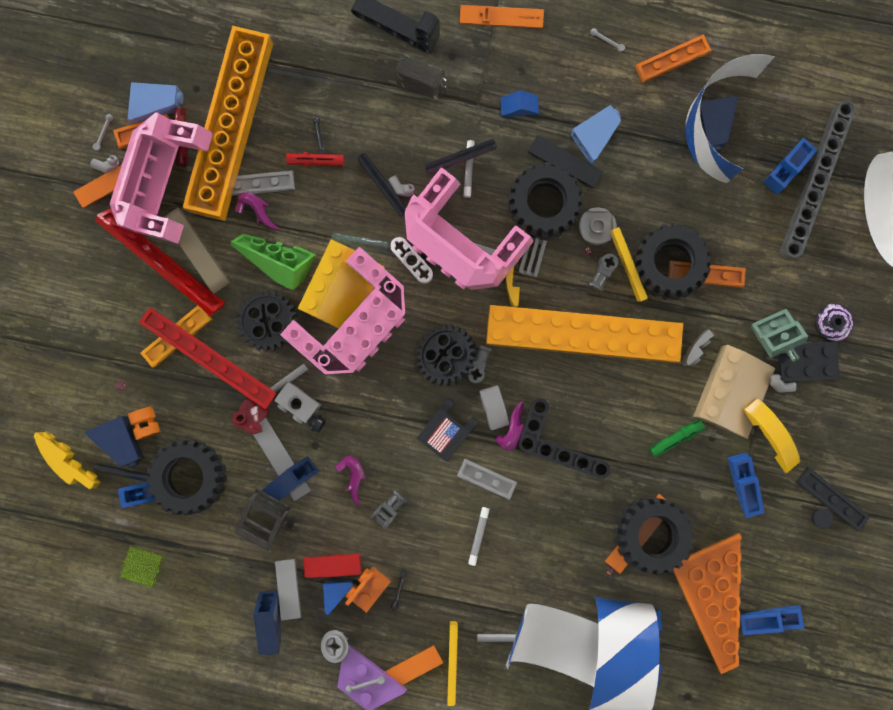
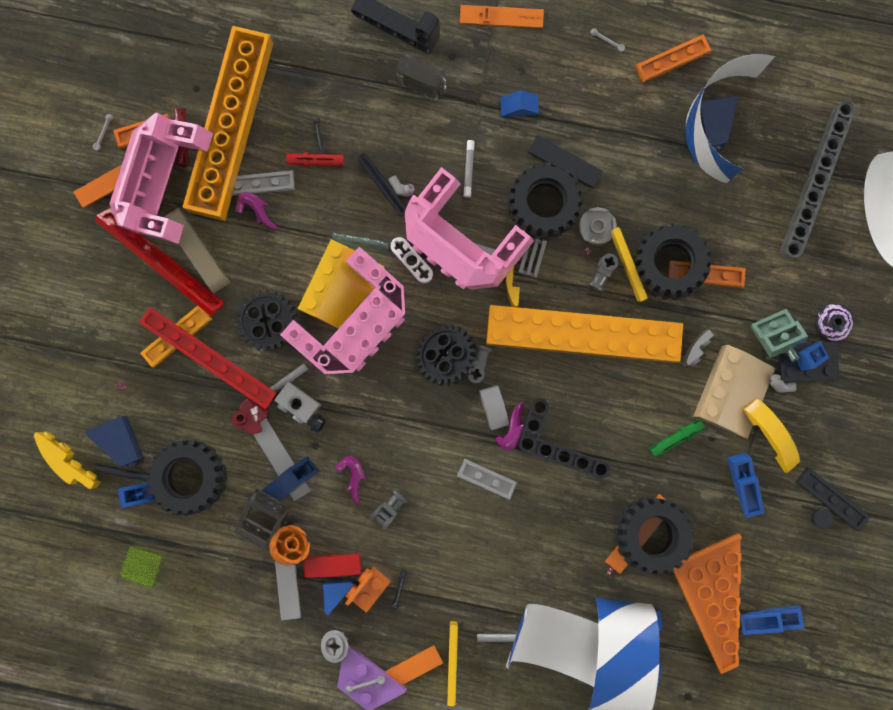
(107, 166): light grey arm -> none
(143, 416): orange wheel -> none
(151, 99): medium blue slope -> none
(268, 623): dark blue slope -> none
(280, 263): bright green wedge -> none
(289, 545): none -> orange cylinder
(444, 433): black flag -> none
(461, 156): black axle -> none
(478, 536): light grey bar -> none
(595, 132): medium blue slope -> none
(790, 166): blue slope -> none
(811, 356): none -> blue slope

